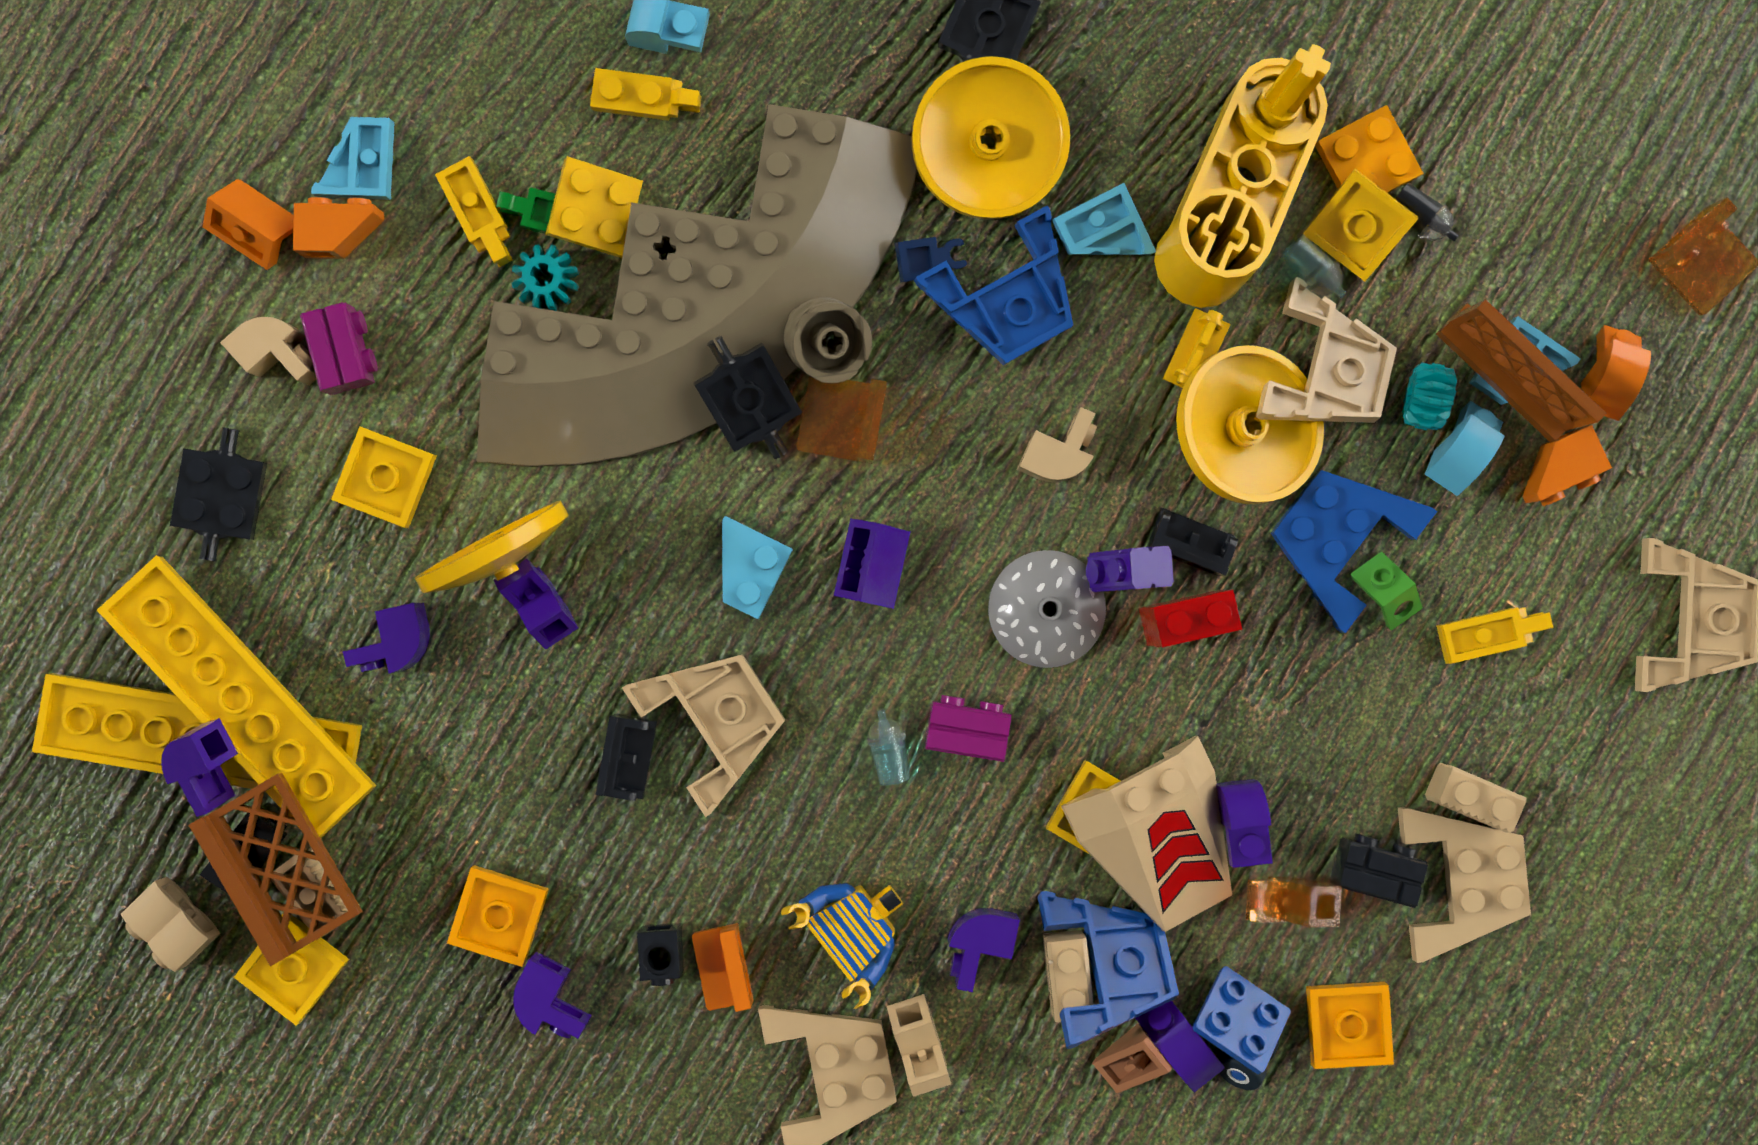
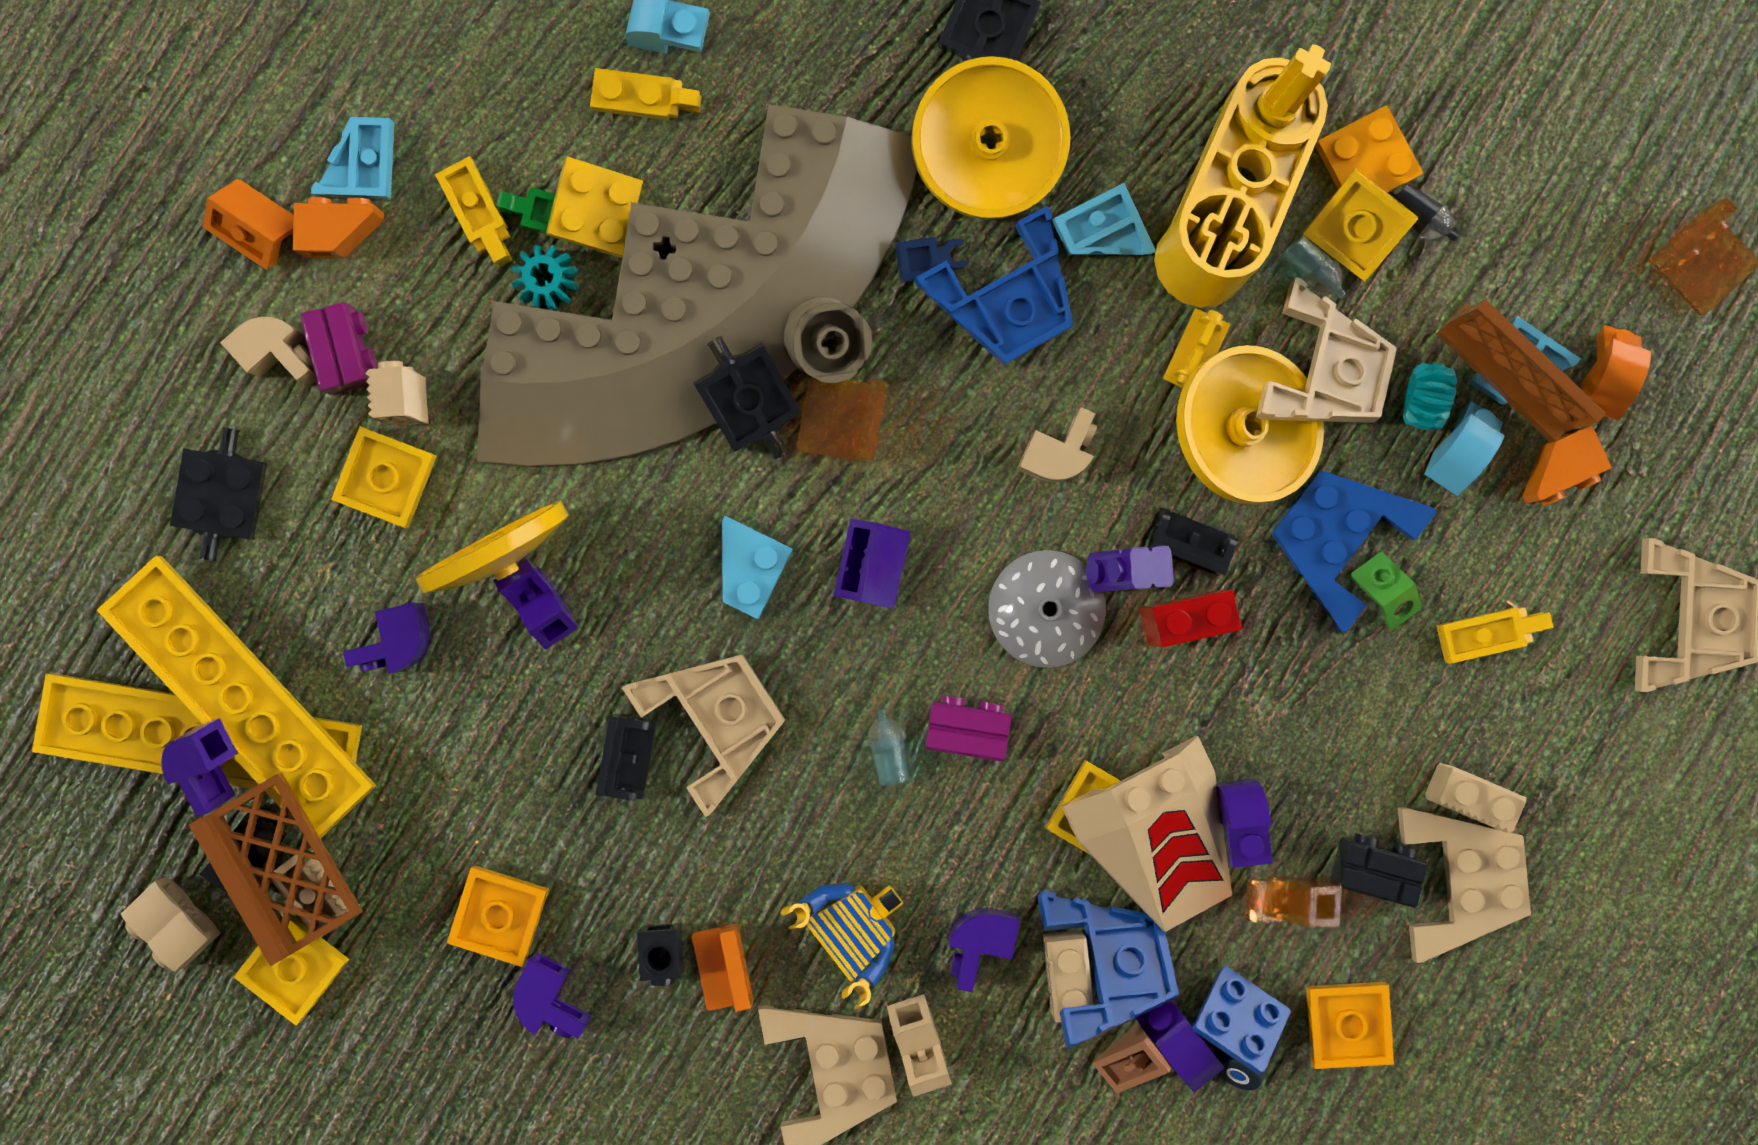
(397, 394): none -> tan brick

